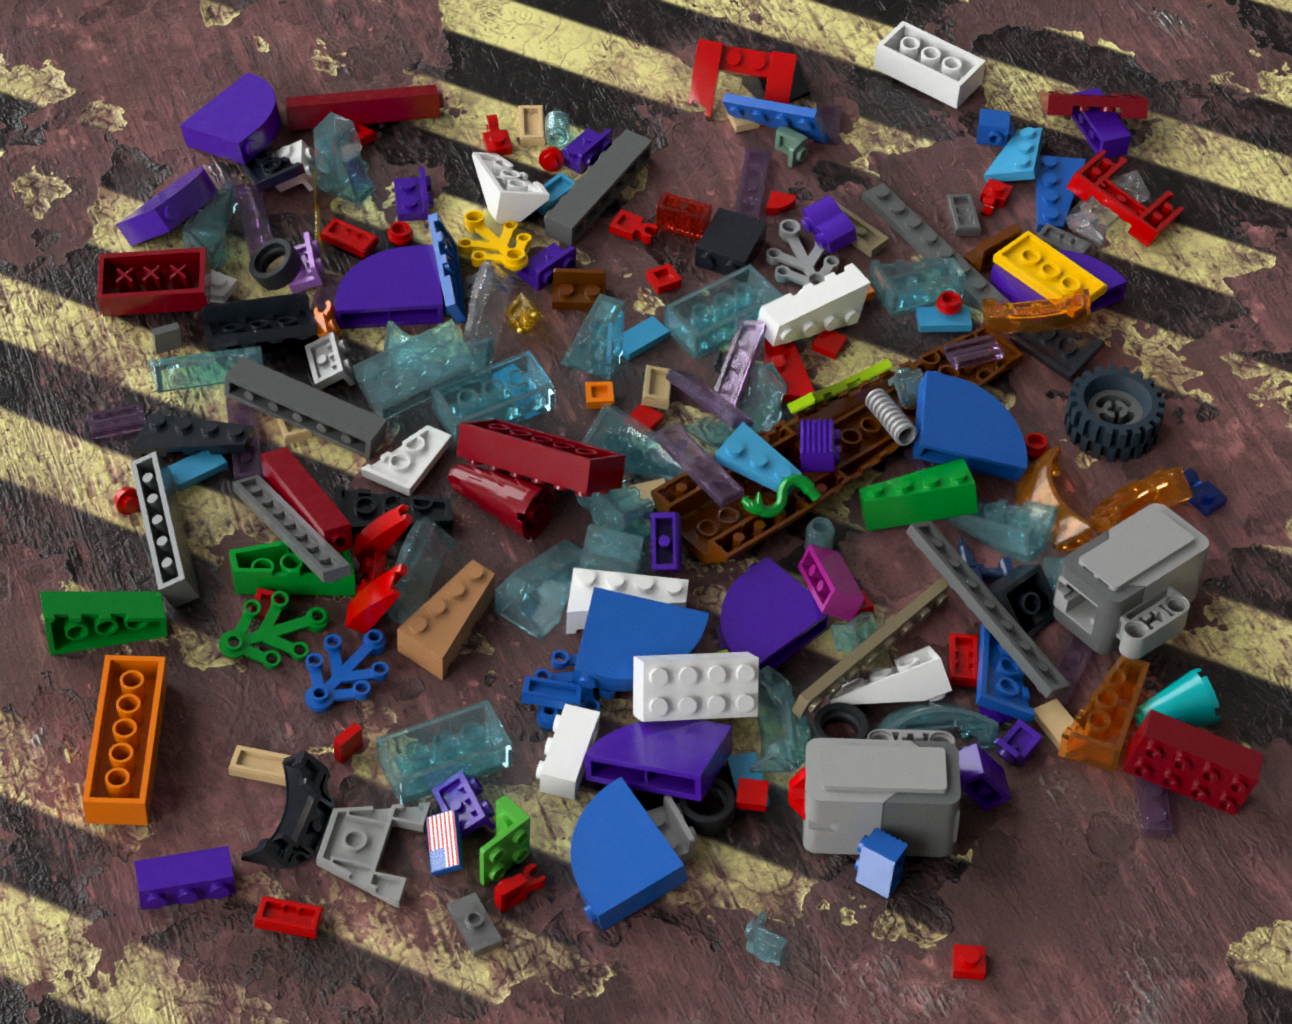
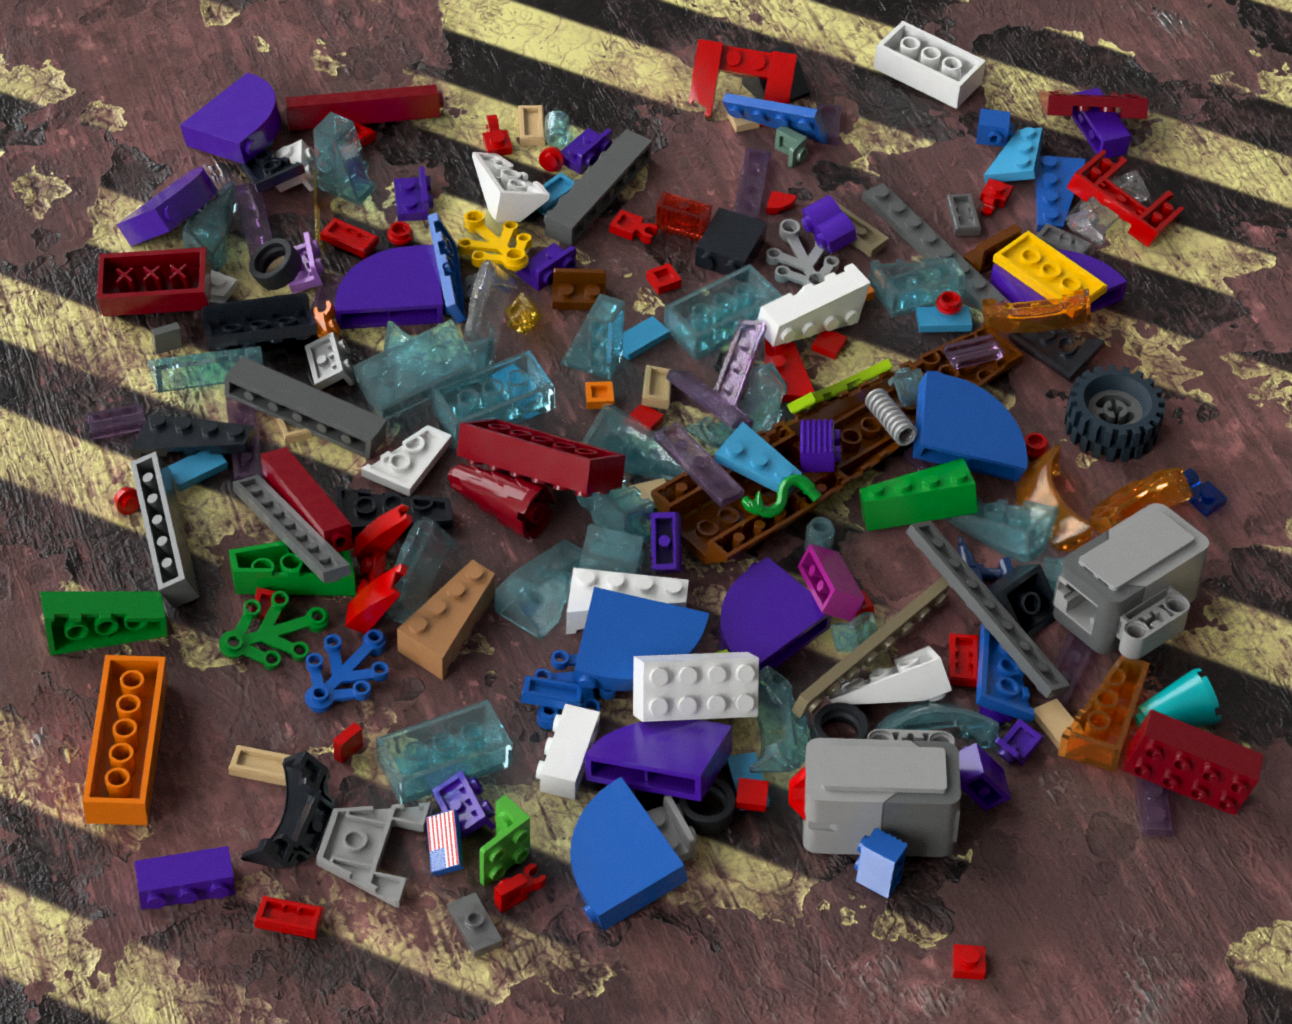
(764, 943): clear light blue bracket -> none

